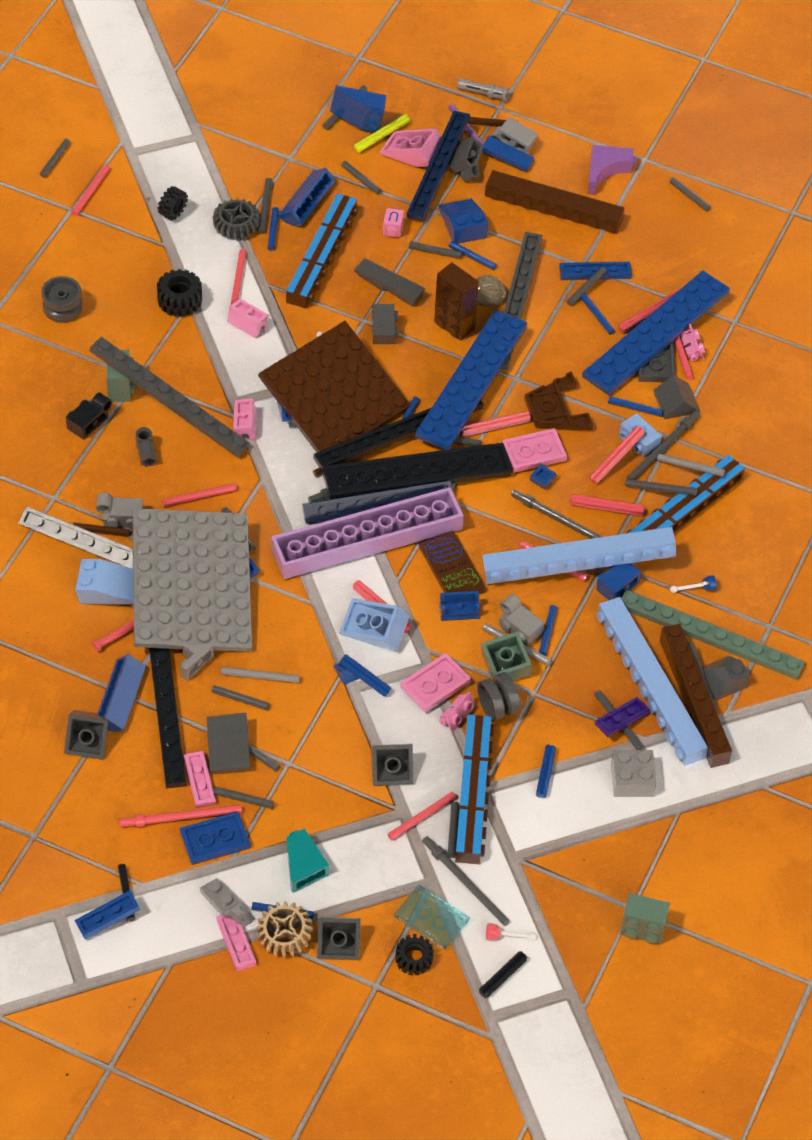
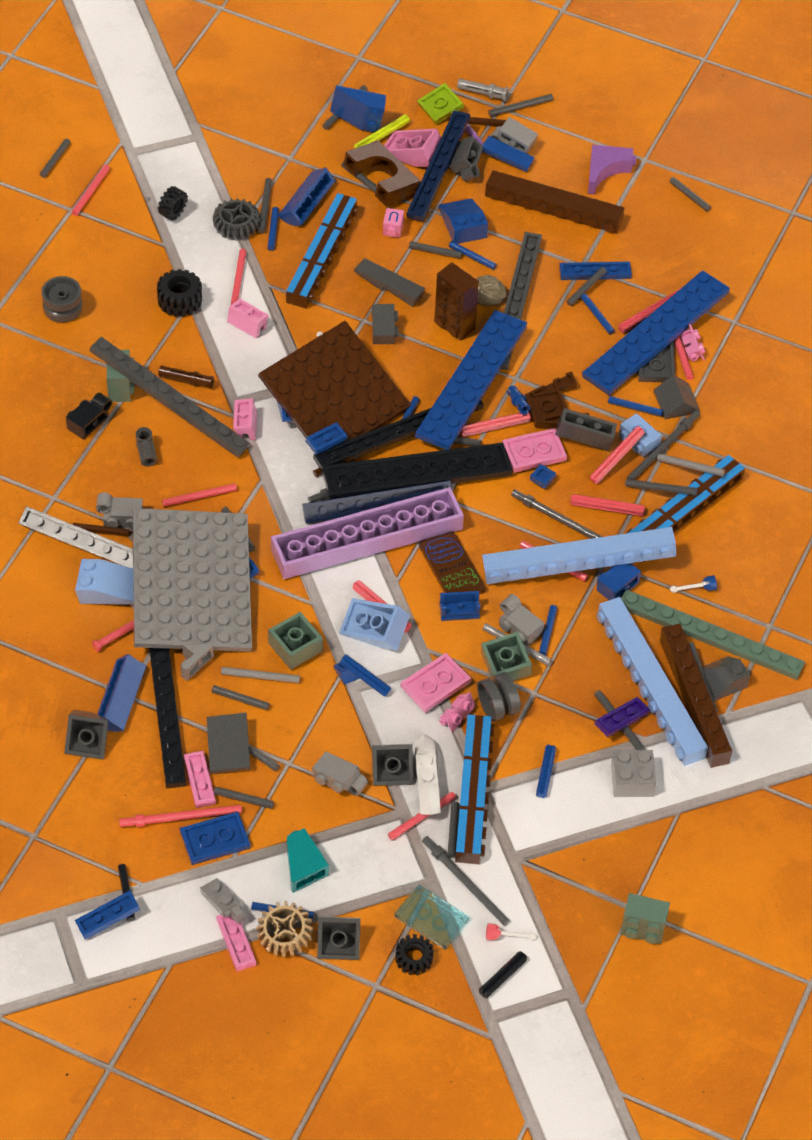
(185, 376): none -> reddish brown pin
(295, 640): none -> sand green brick
(326, 438): none -> blue plate
(339, 774): none -> light grey hinge
(376, 156): none -> reddish brown arch
(427, 775): none -> white brick
(440, 103): none -> lime tile
(518, 400): none -> blue pin
(520, 105): none -> dark grey bar
(586, 429): none -> dark grey brick

